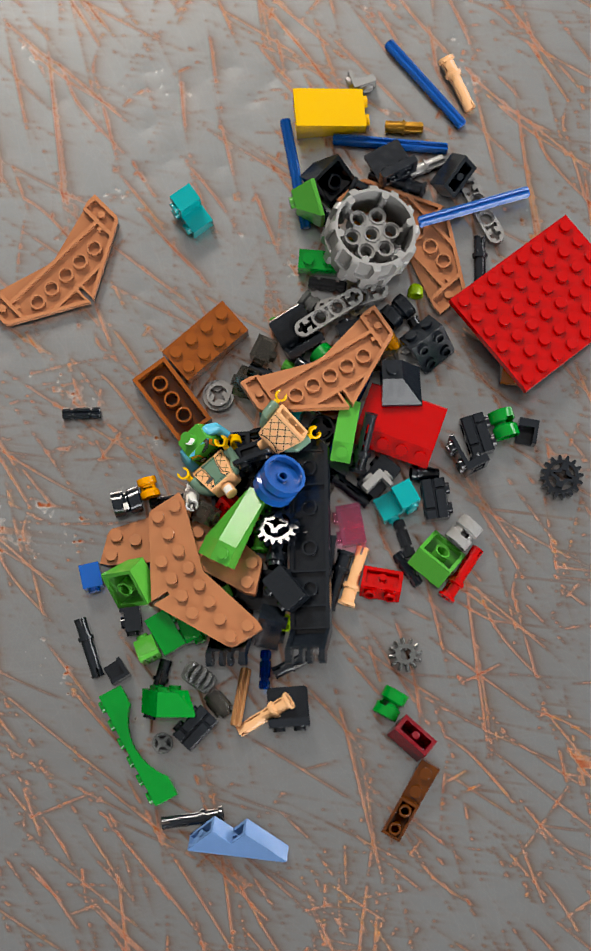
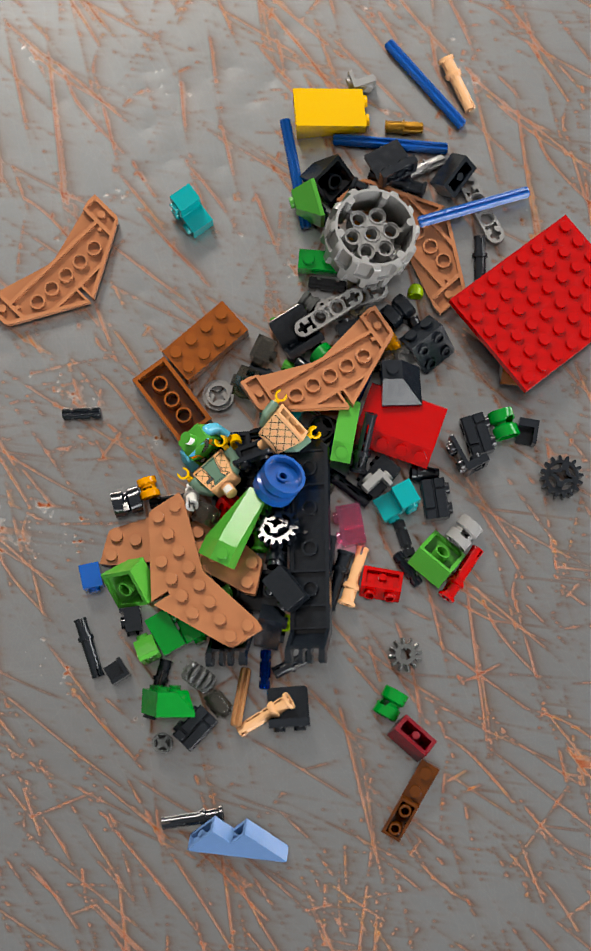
(118, 709): green arch -> none

